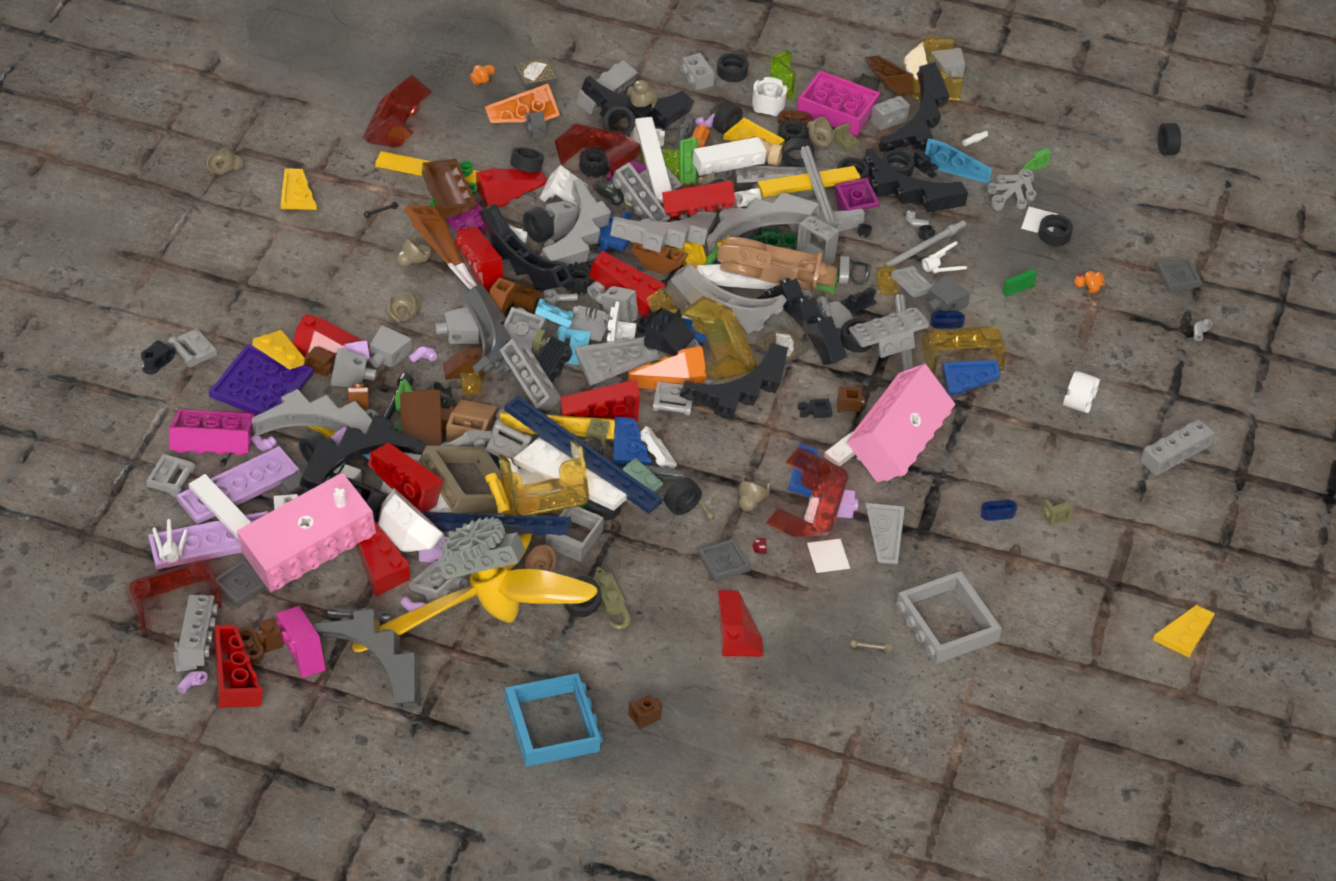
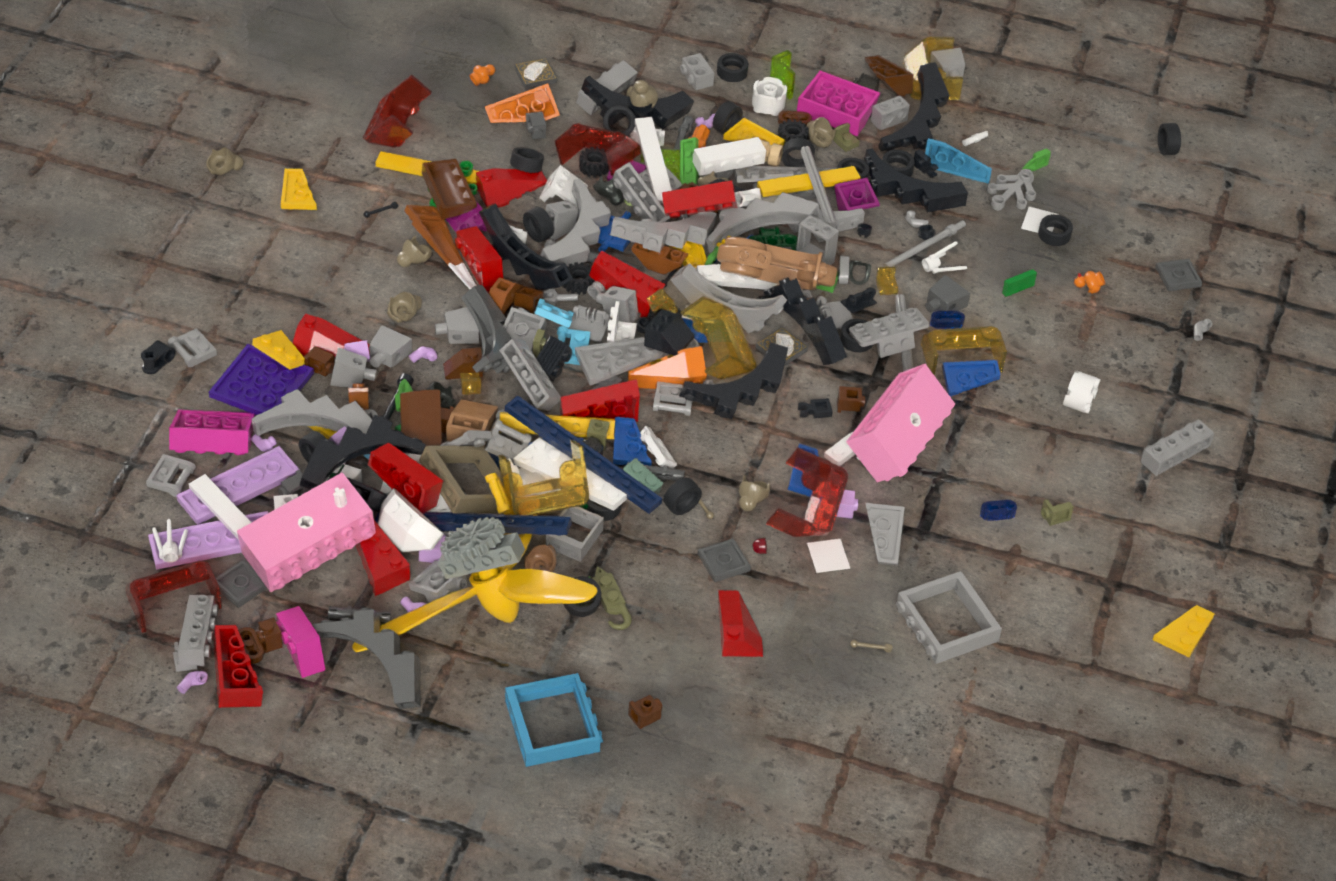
(911, 281): light grey plate -> none

